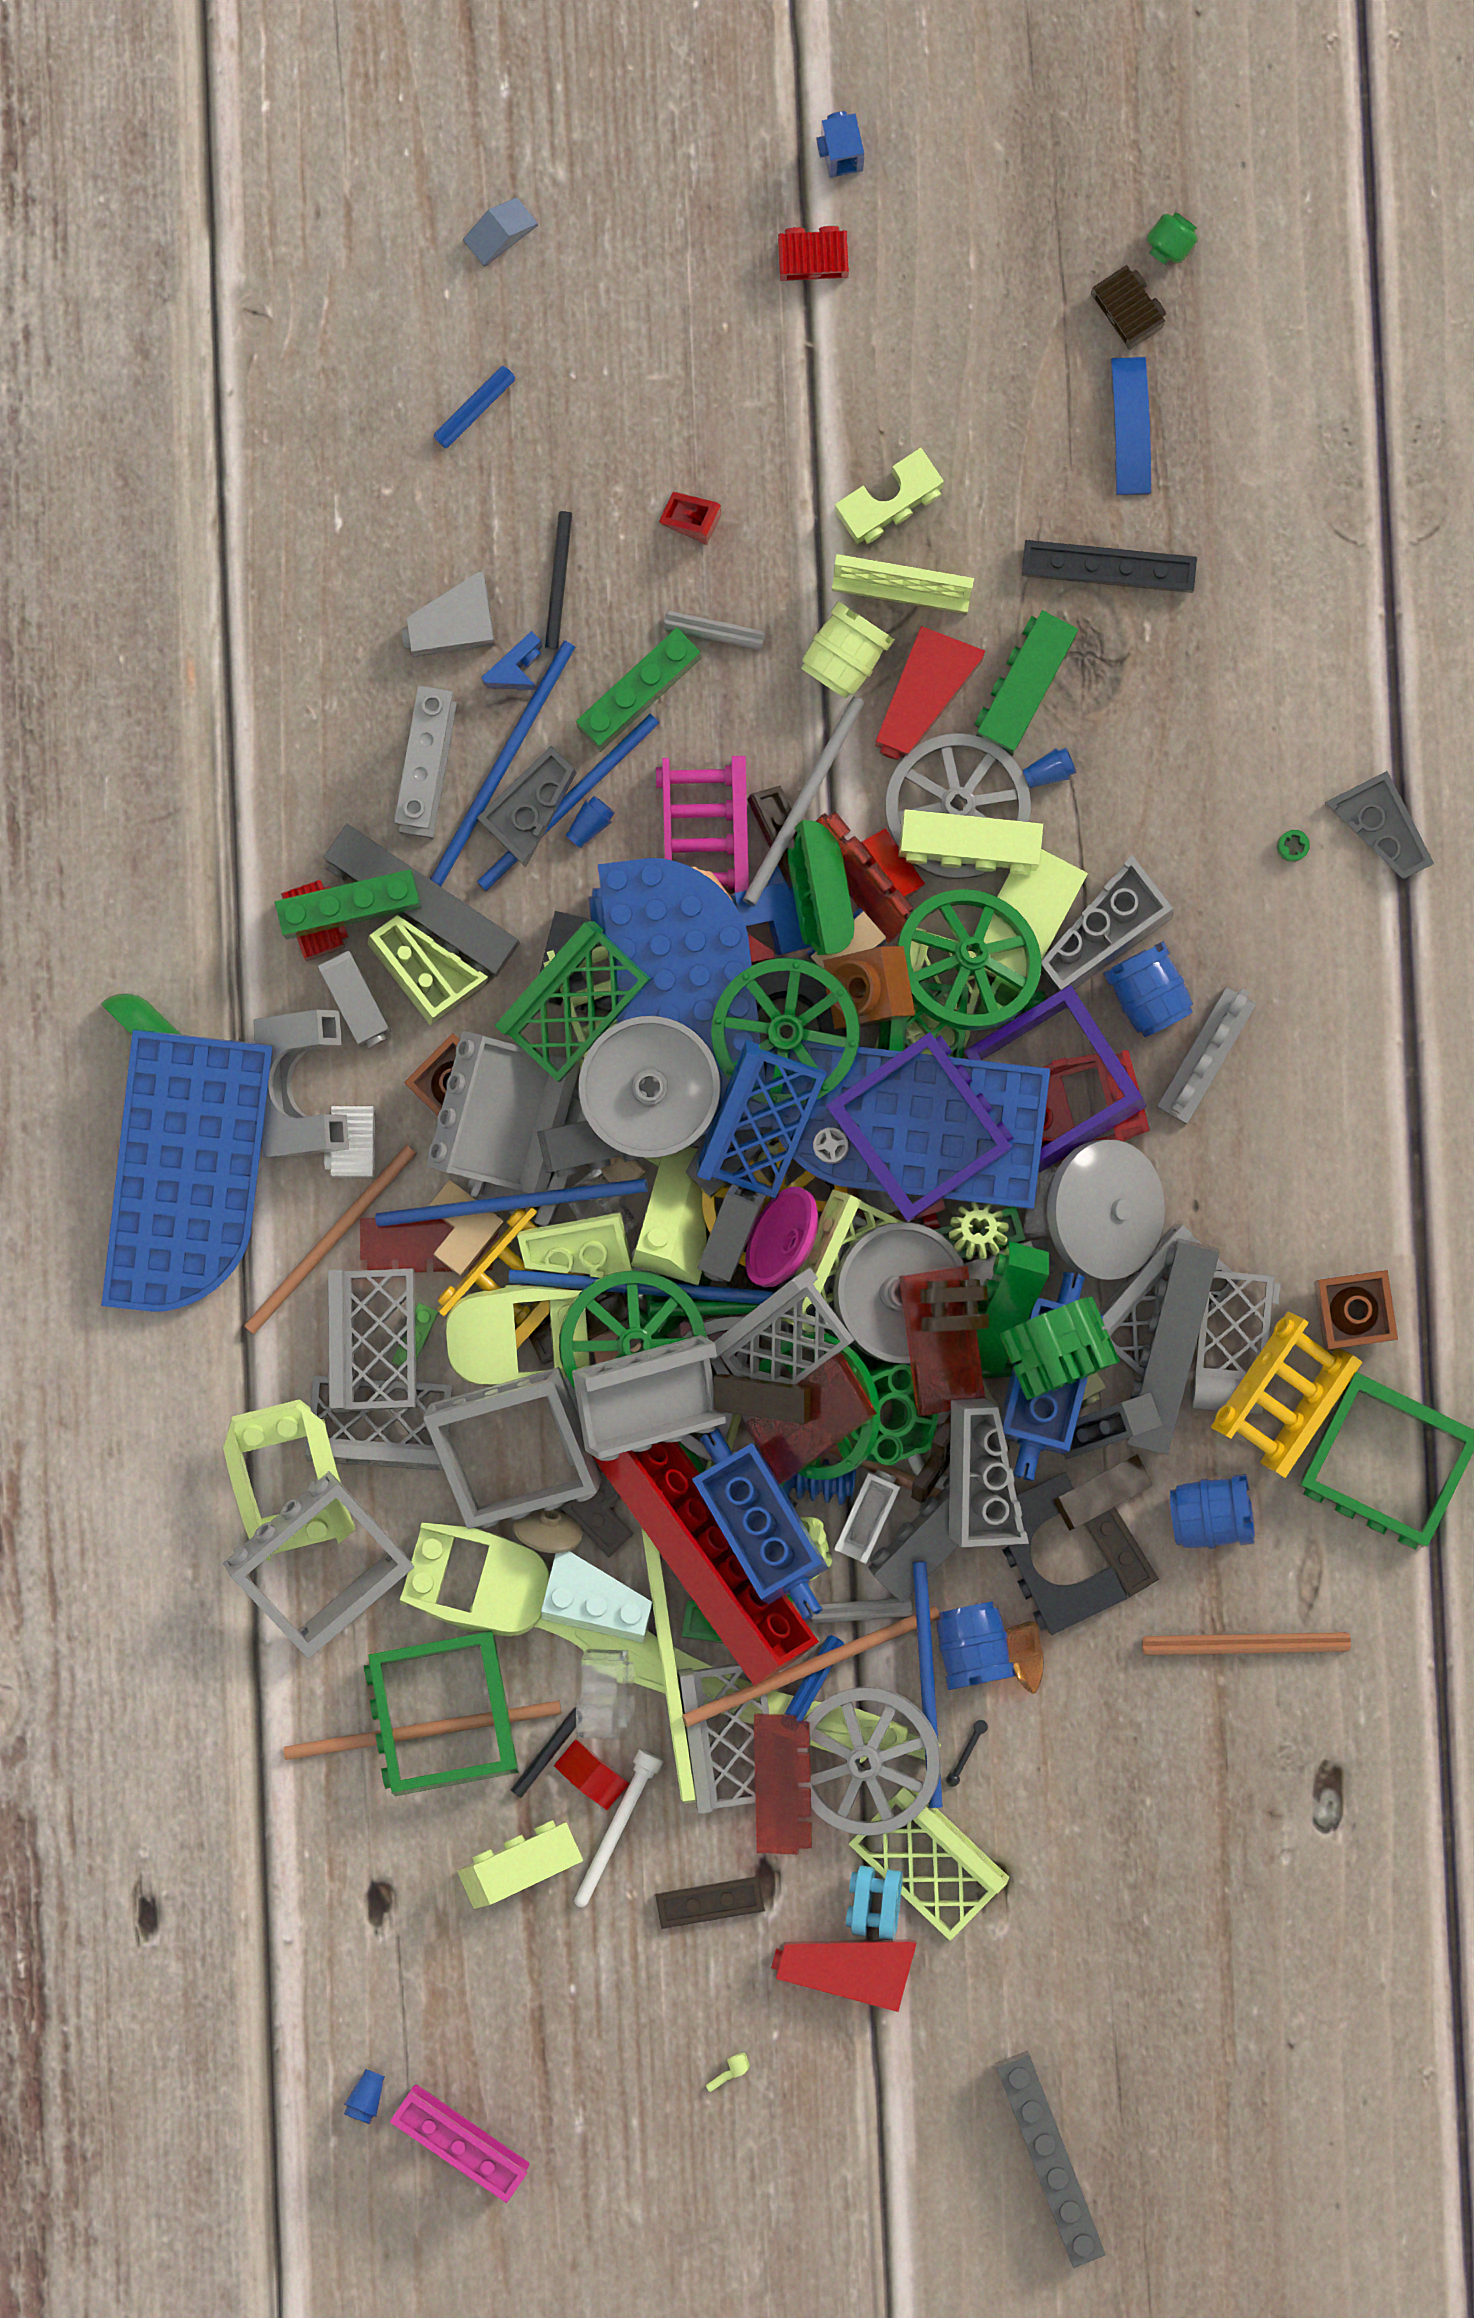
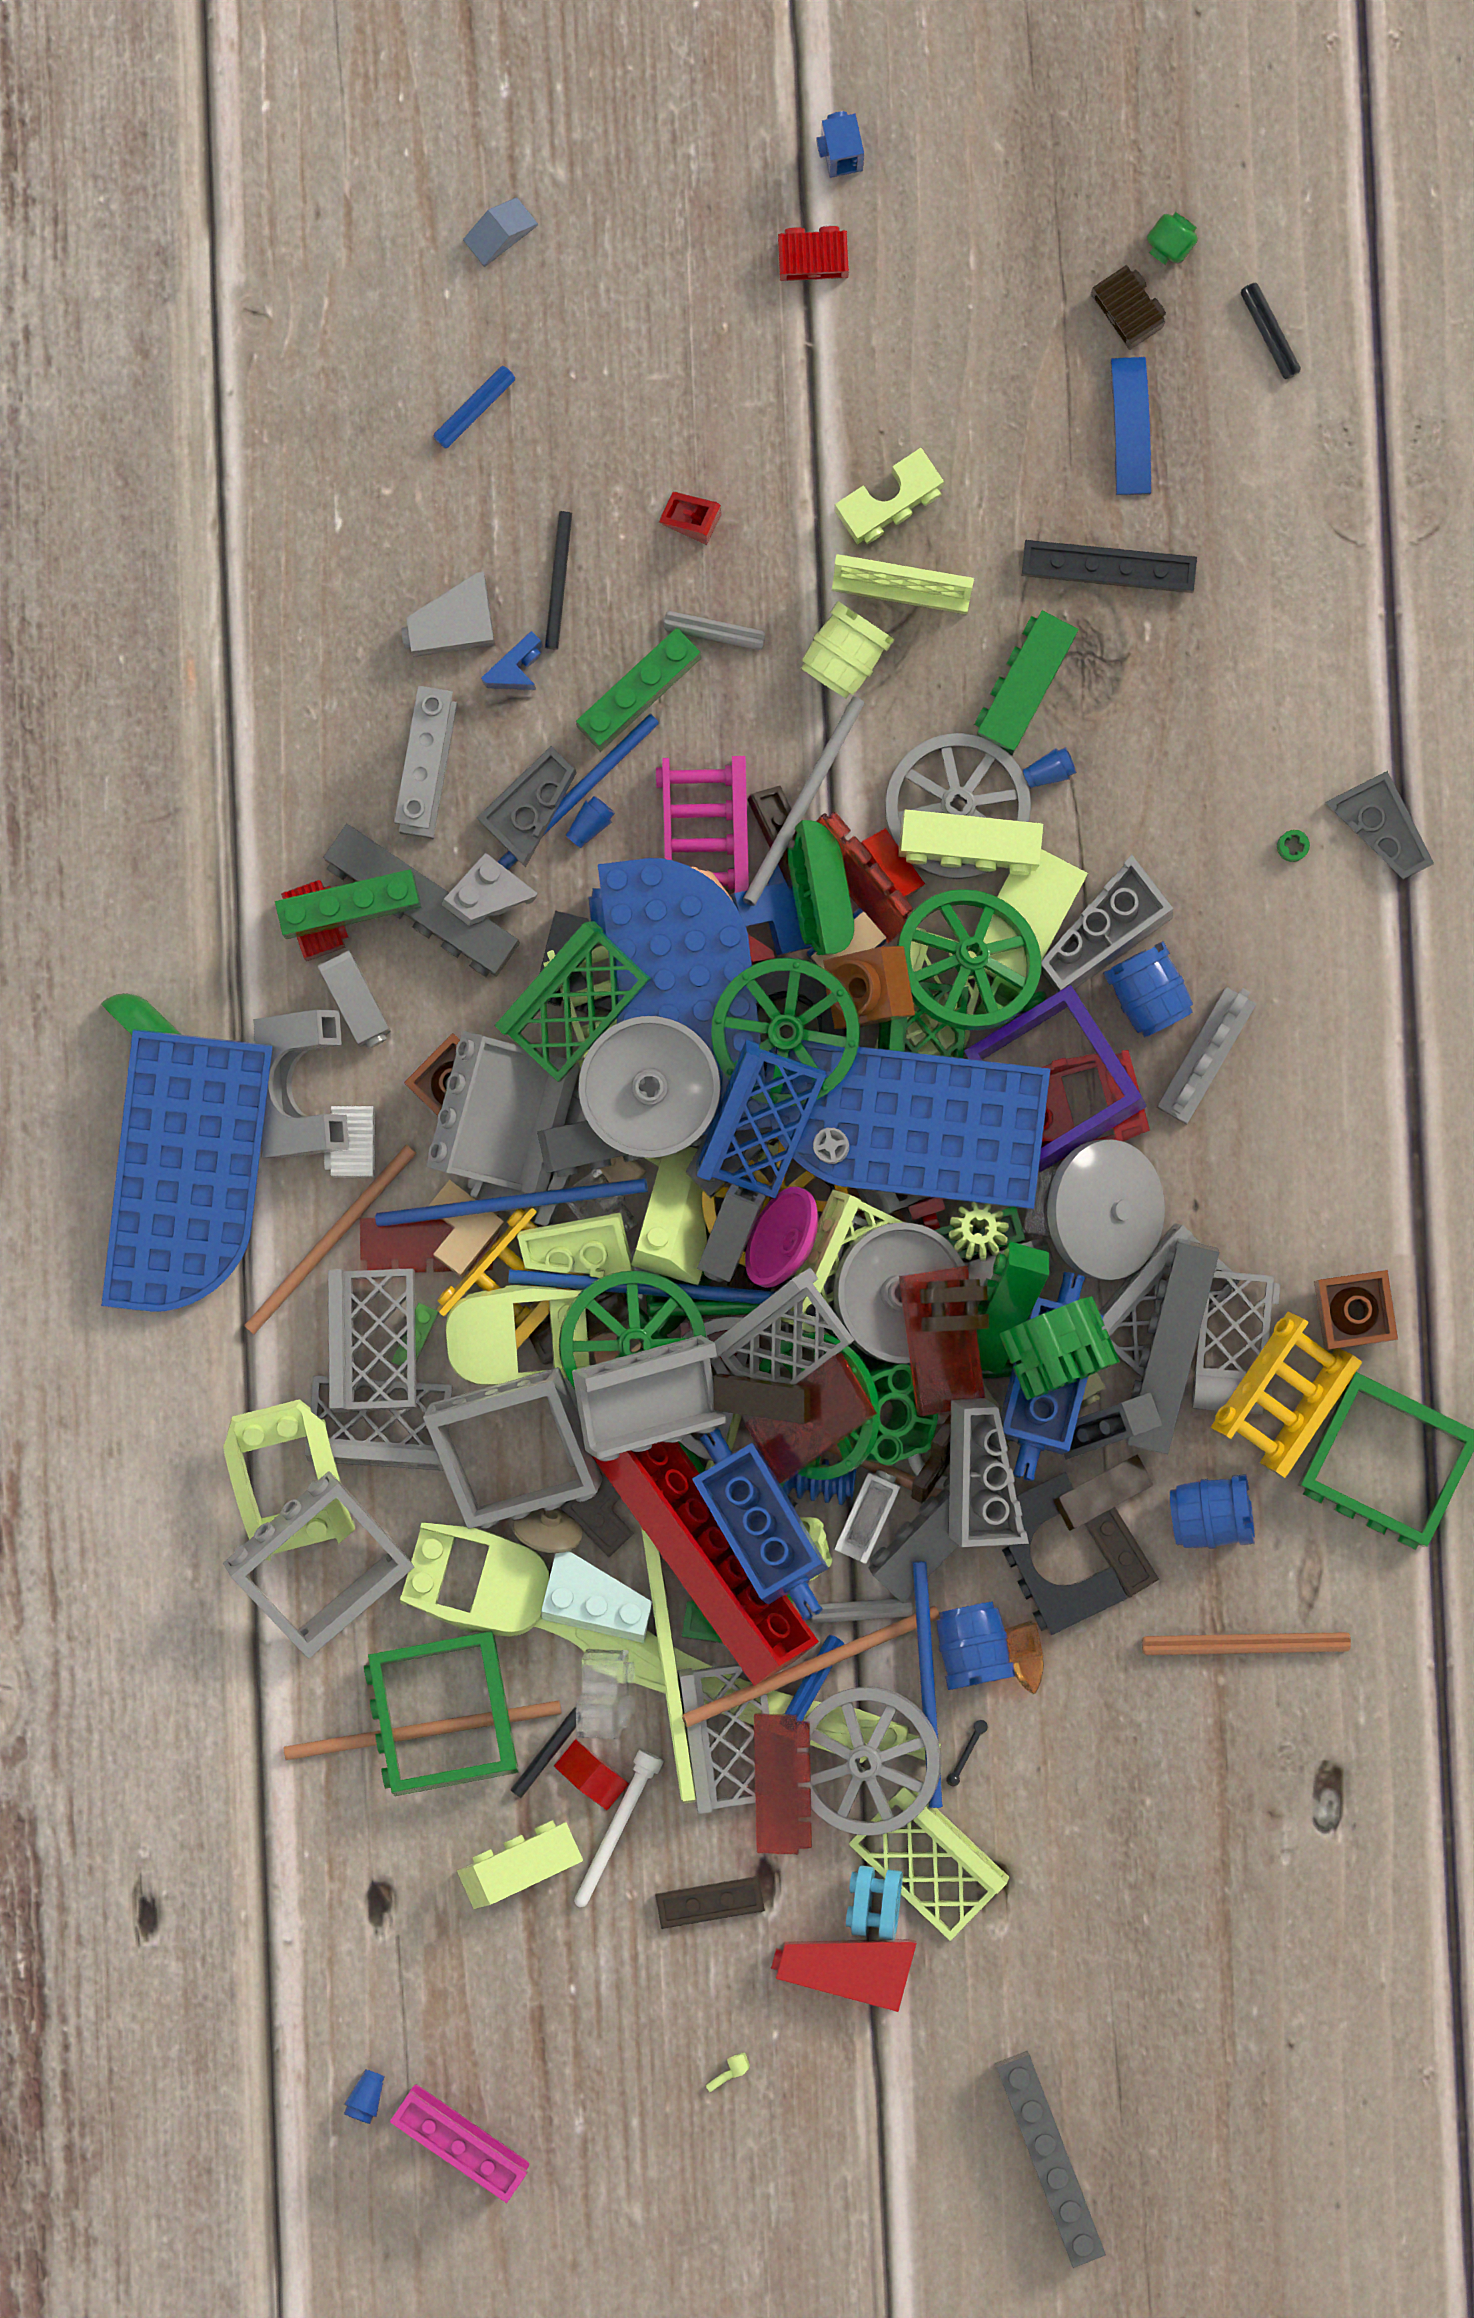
(424, 970): yellowish green wedge -> none
(487, 892): none -> light grey wing
(502, 763): blue piece -> none
(928, 684): red slope -> none
(960, 1079): dark purple window -> none
(1270, 330): none -> black axle

